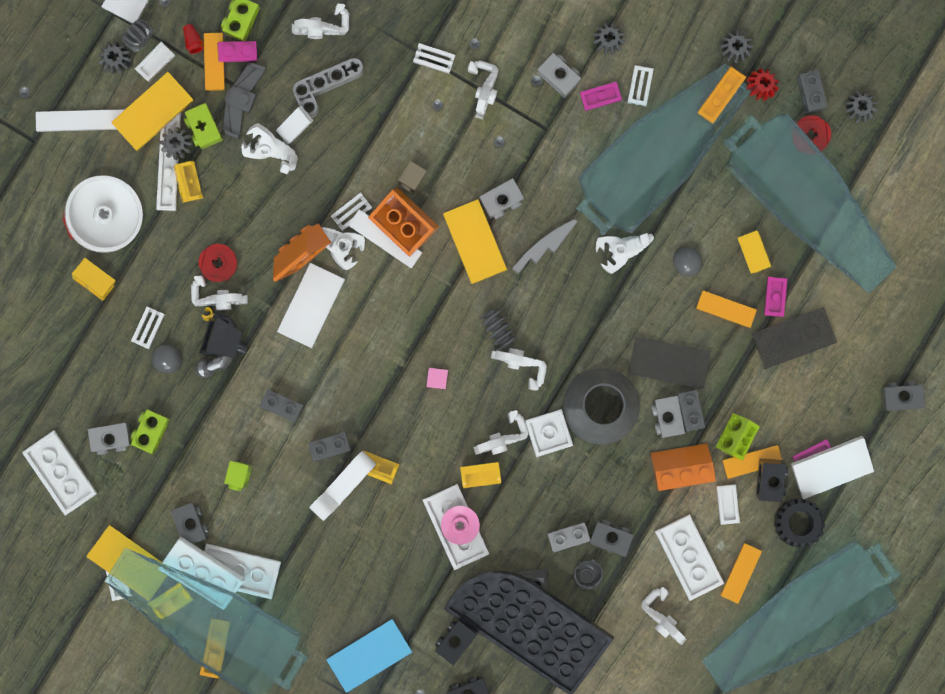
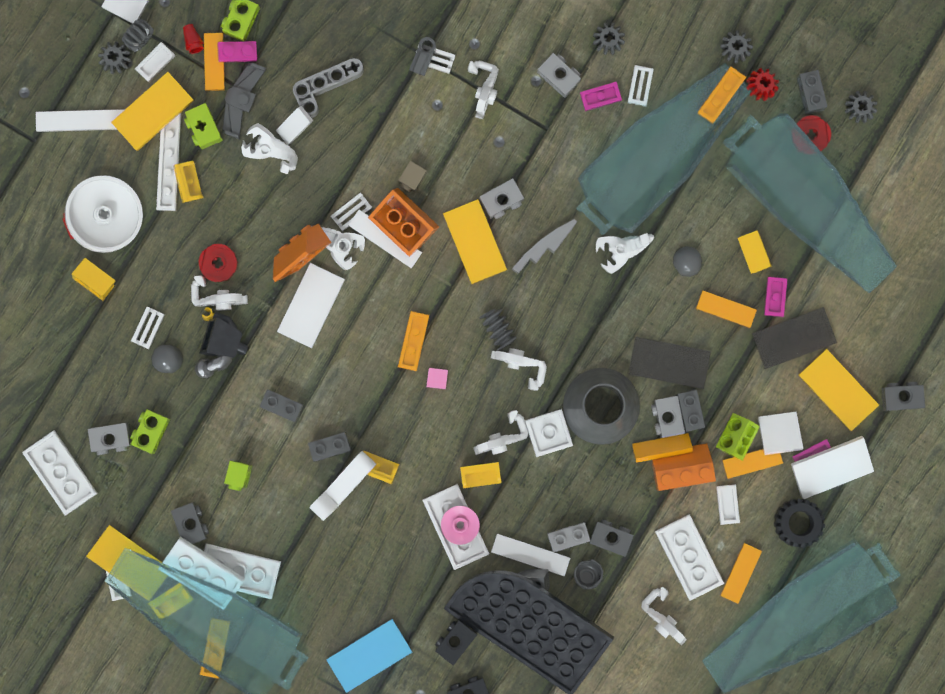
(177, 135): dark grey gear -> none
(316, 28): white animal -> none
(413, 341): none -> light orange tile
(422, 58): none -> dark grey piece
(530, 554): none -> white tile
(662, 447): none -> light orange tile
(767, 469): black brick -> none
(780, 433): none -> white tile
(838, 390): none -> yellow tile

